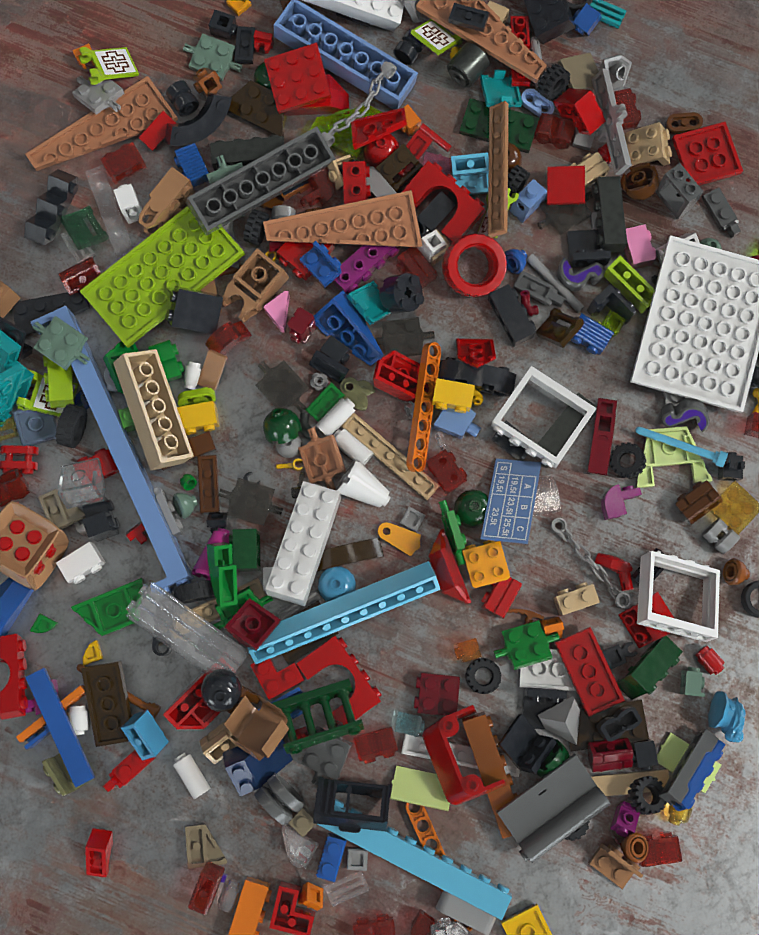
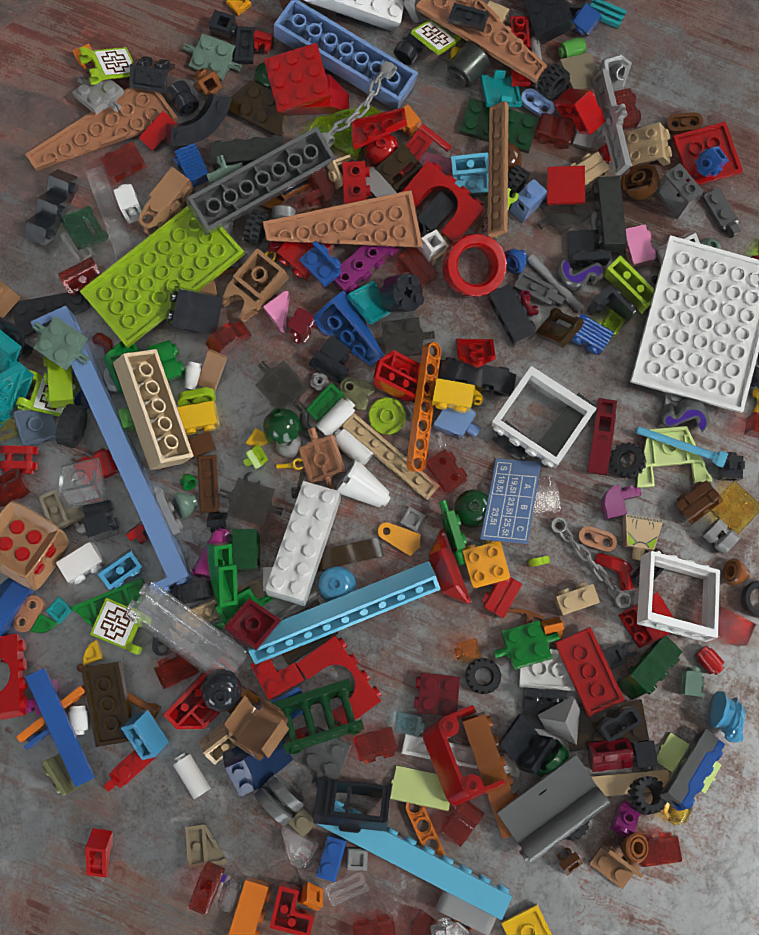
(28, 613): none -> nougat plate
(59, 610): none -> teal tile
(103, 340): none -> clear red arm
(115, 627): none -> flag
(119, 569): none -> dark azure brick
(150, 74): none -> black bracket
(174, 671): none -> clear red brick
(255, 456): none -> lime tile
(257, 437): none -> yellow tile
(387, 416): none -> lime tile
(461, 822): none -> clear red brick
(538, 561): none -> lime tile
(570, 863): none -> reddish brown tile
(572, 47): none -> bright green brick
(596, 539): none -> nougat plate
(640, 534): none -> tan torso
(711, 161): none -> blue brick
(734, 627): none -> clear red brick

